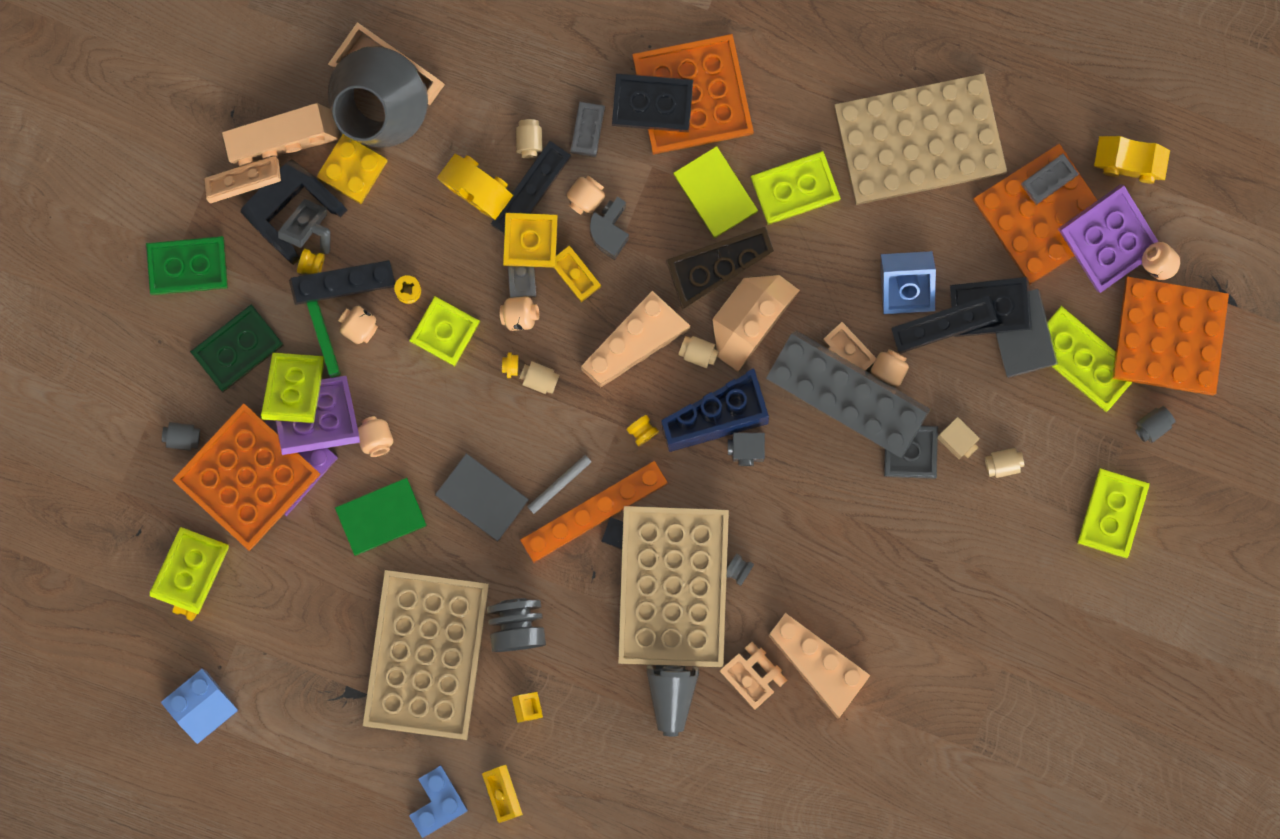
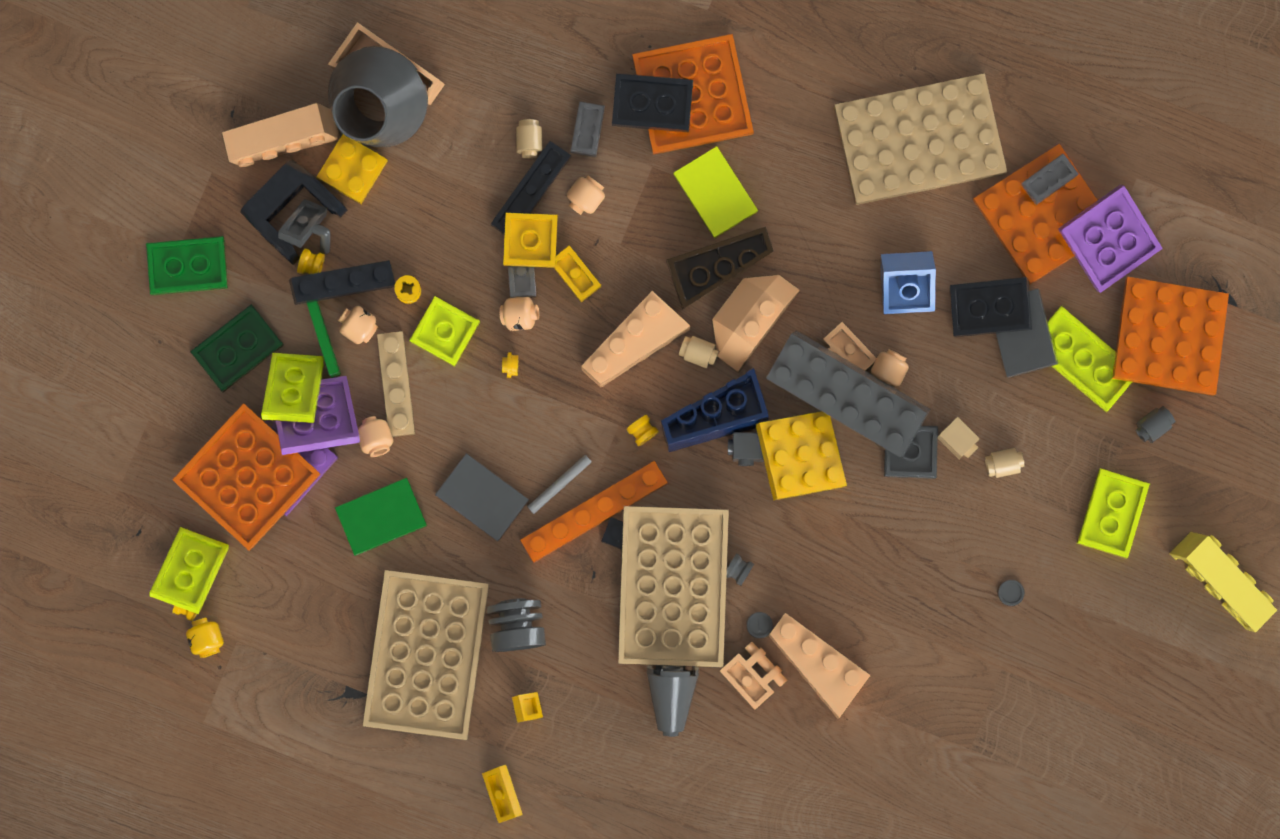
(181, 436): dark grey brick -> none
(199, 706): medium blue slope -> none
(204, 638): none -> yellow head
(242, 179): light nougat tile -> none
(396, 383): none -> tan plate
(444, 803): medium blue plate -> none
(475, 185): yellow brick -> none
(539, 377): tan brick -> none
(604, 233): dark grey brick -> none
(759, 625): none -> dark grey piece
(795, 188): neon yellow tile -> none
(800, 455): none -> yellow plate
(944, 324): black plate -> none
(1011, 593): none -> dark grey piece
(1131, 158): yellow brick -> none
(1161, 261): light nougat head -> none
(1225, 580): none -> light yellow wedge

